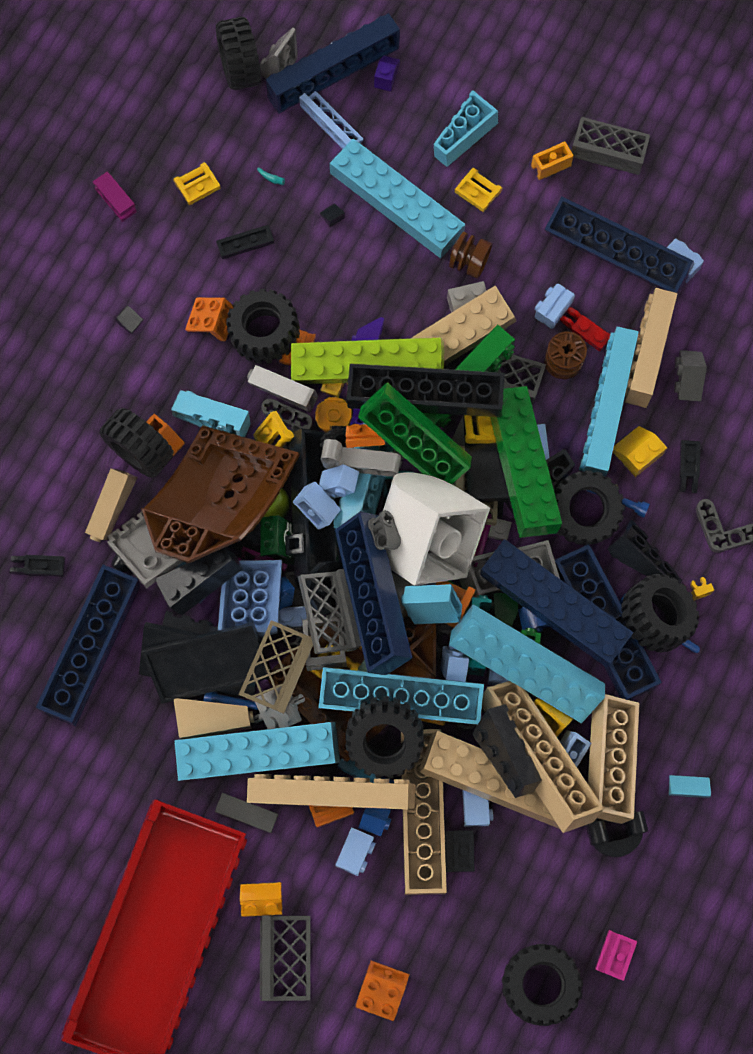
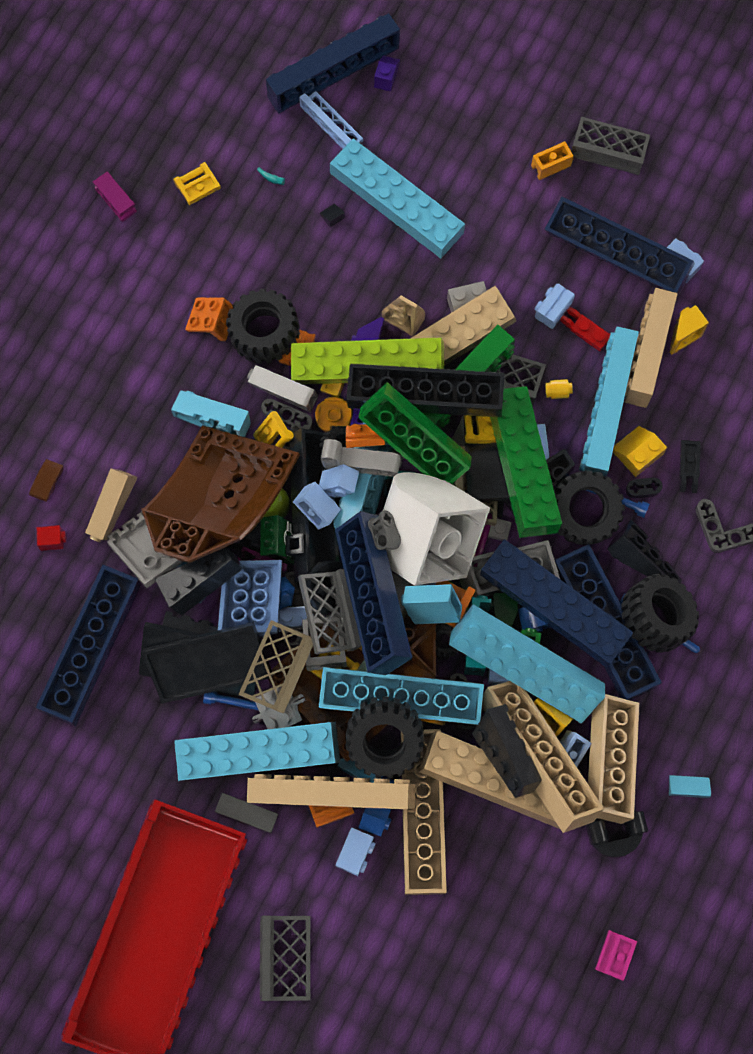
(39, 565): black hinge -> none
(45, 480): none -> reddish brown slope
(50, 538): none -> red brick
(118, 564): black piece -> none
(129, 319): black slope -> none
(136, 442): black tyre -> none
(166, 432): orange slope -> none
(209, 718): tan slope -> none
(238, 53): black tyre -> none
(245, 242): black plate -> none
(261, 899): light orange brick -> none
(280, 54): light grey slope -> none
(382, 990): orange bracket -> none
(404, 315): none -> tan wedge
(454, 664): light blue brick -> none
(459, 851): black plate -> none
(465, 129): medium azure wedge -> none
(469, 254): reddish brown wheel -> none
(476, 194): yellow plate -> none
(476, 810): light blue brick -> none
(558, 389): none -> yellow brick
(565, 365): reddish brown wheel -> none
(570, 984): black tyre -> none
(643, 483): none -> black beam
(688, 328): none -> yellow slope
(691, 373): dark grey brick -> none
(701, 591): yellow tile -> none

